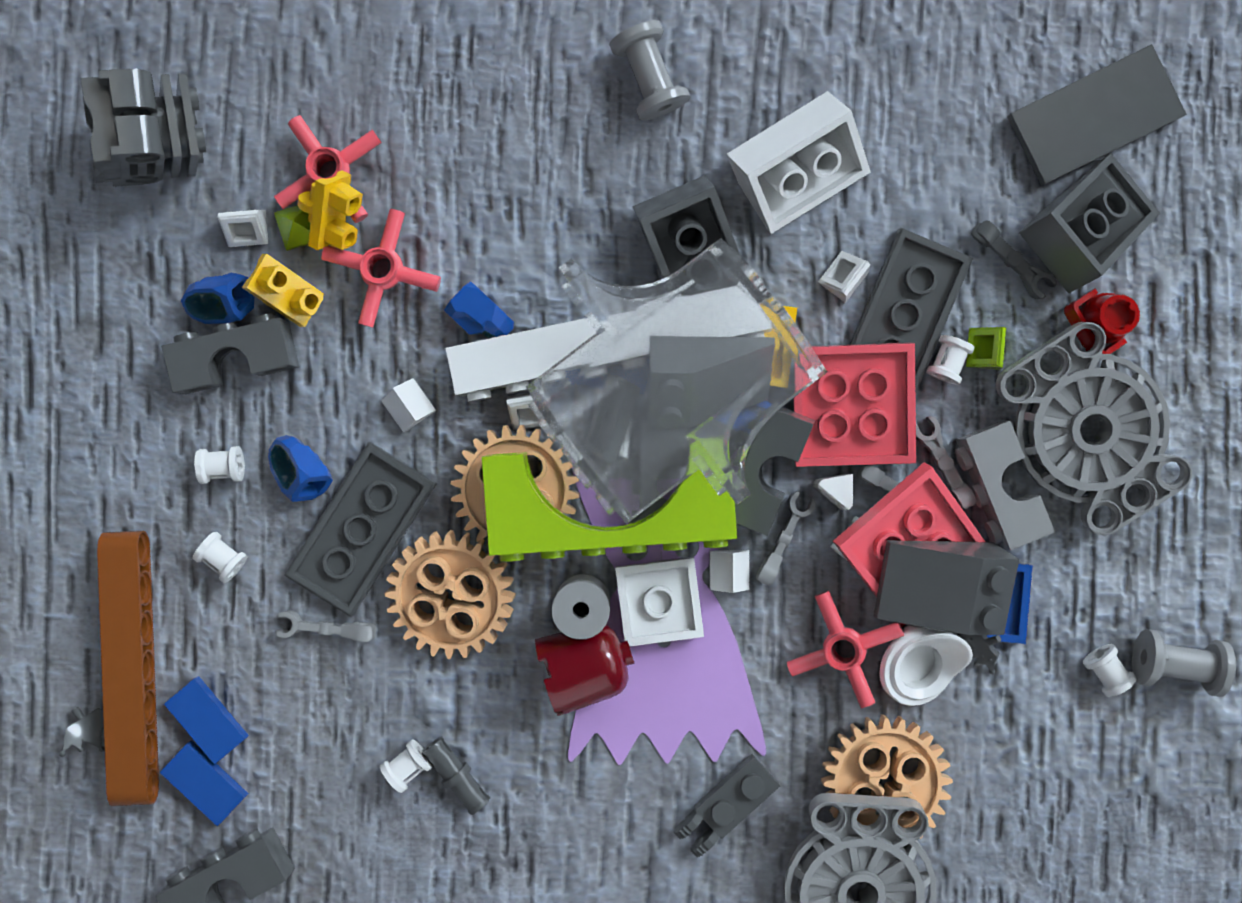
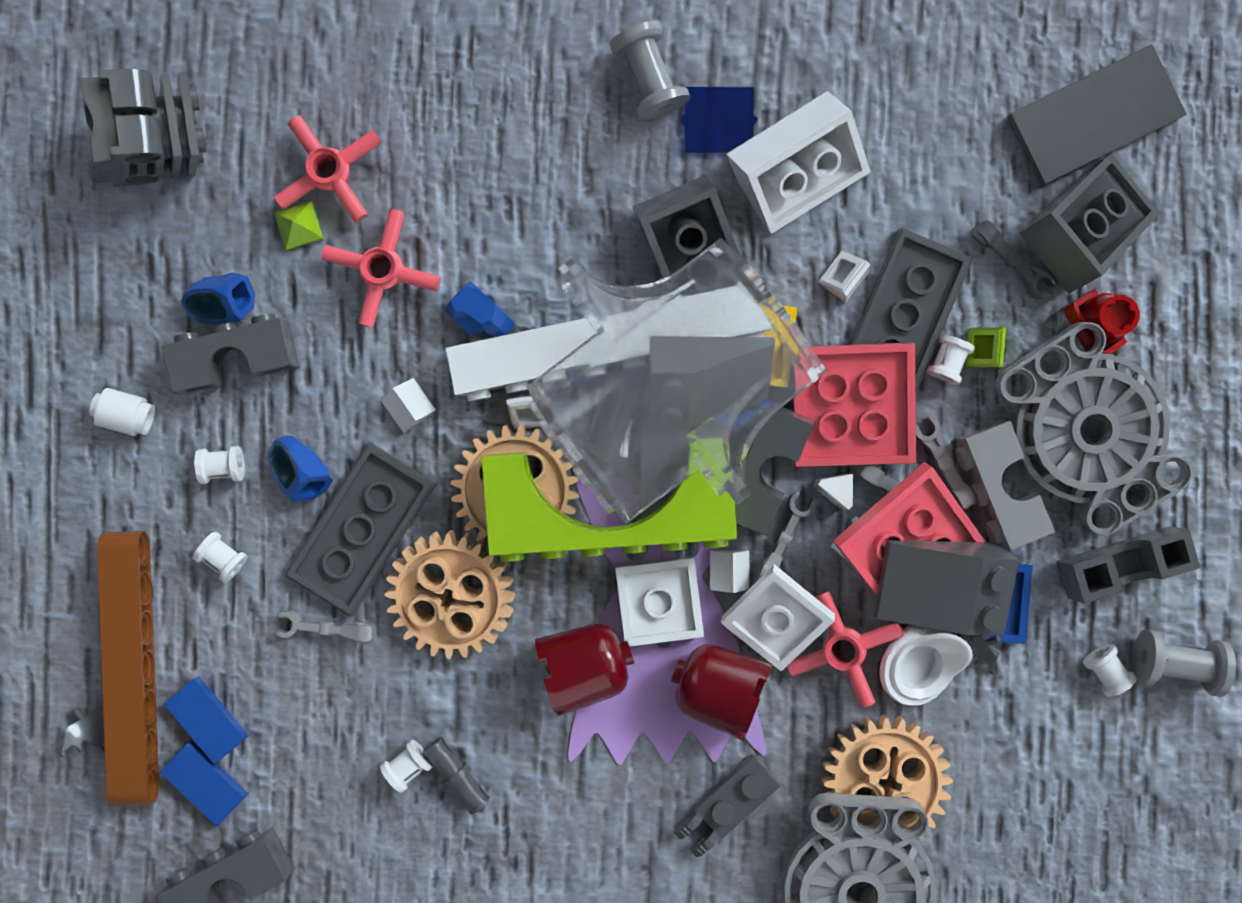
(122, 412): none -> white brick
(244, 227): white slope -> none
(283, 290): yellow hips -> none
(327, 211): yellow hips -> none
(581, 622): light grey piece -> none
(718, 118): none -> clear blue piece
(720, 688): none -> dark red cylinder
(778, 618): none -> white plate
(1145, 556): none -> dark grey arch

